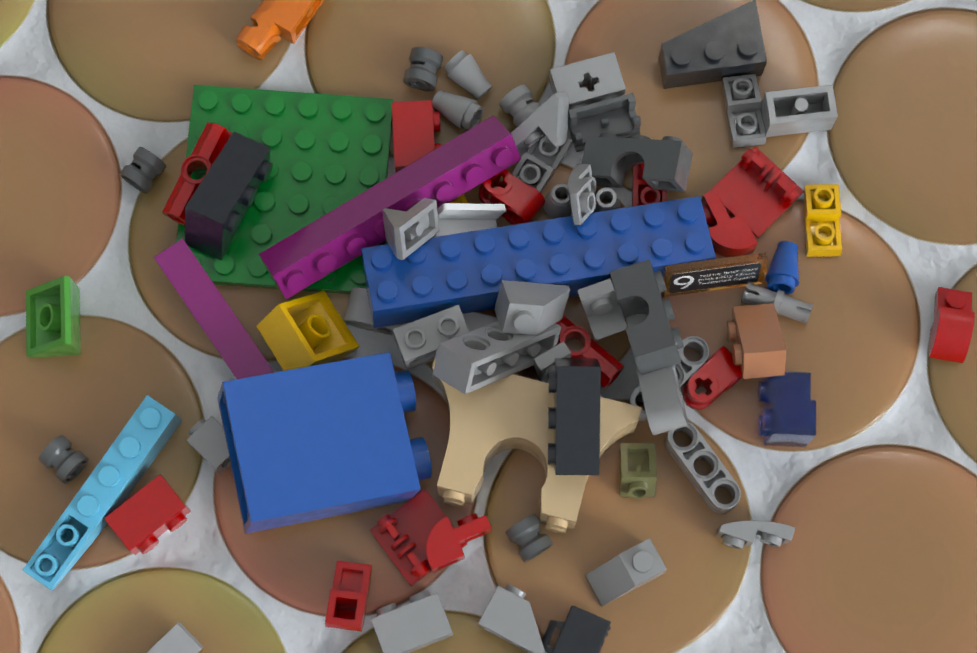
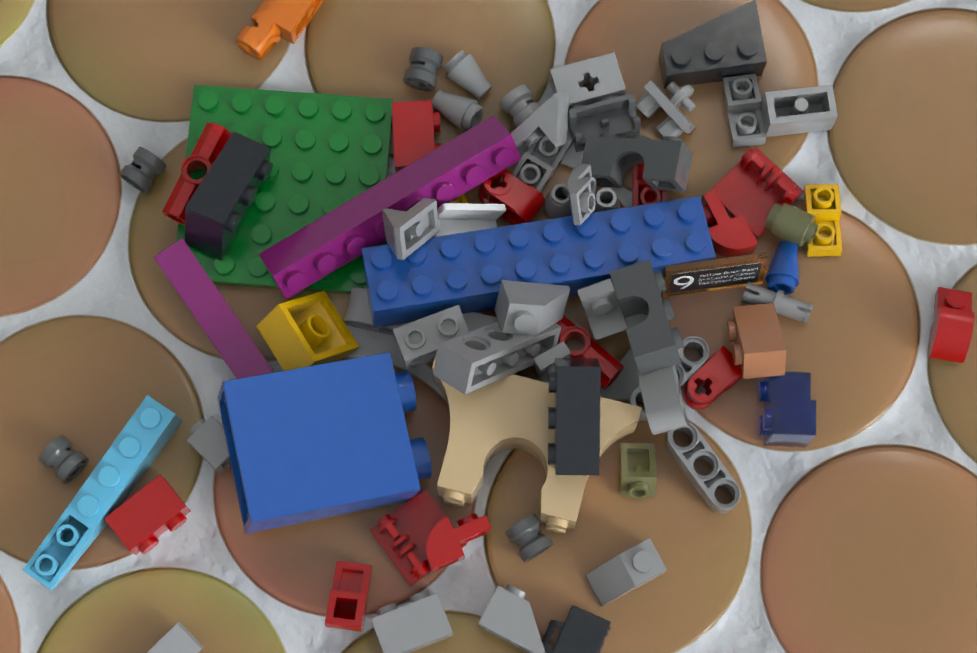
(53, 319): bright green slope -> none
(656, 99): none -> light grey hips
(744, 532): light grey slope -> none
(791, 224): none -> olive brick

